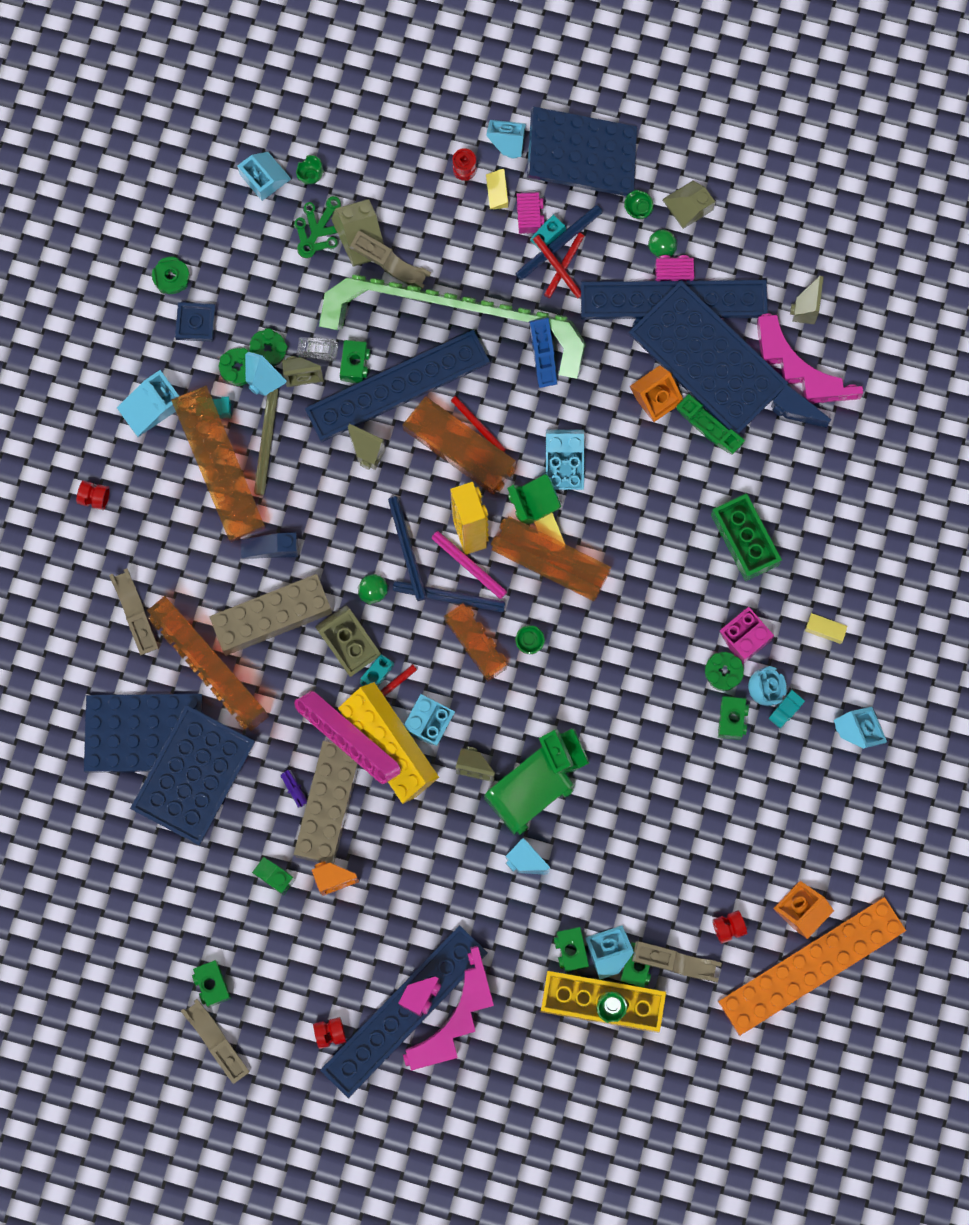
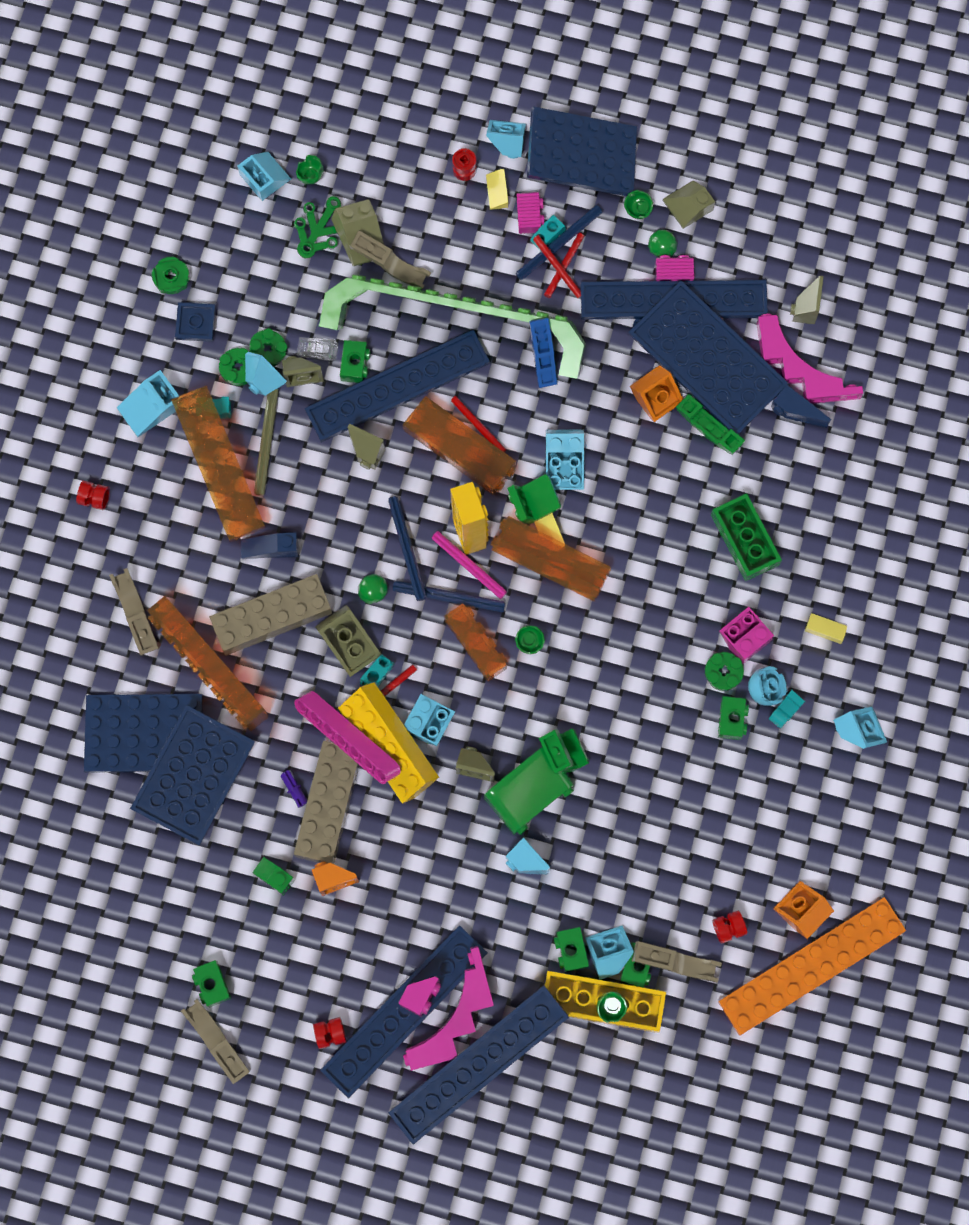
(478, 1064): none -> dark blue plate

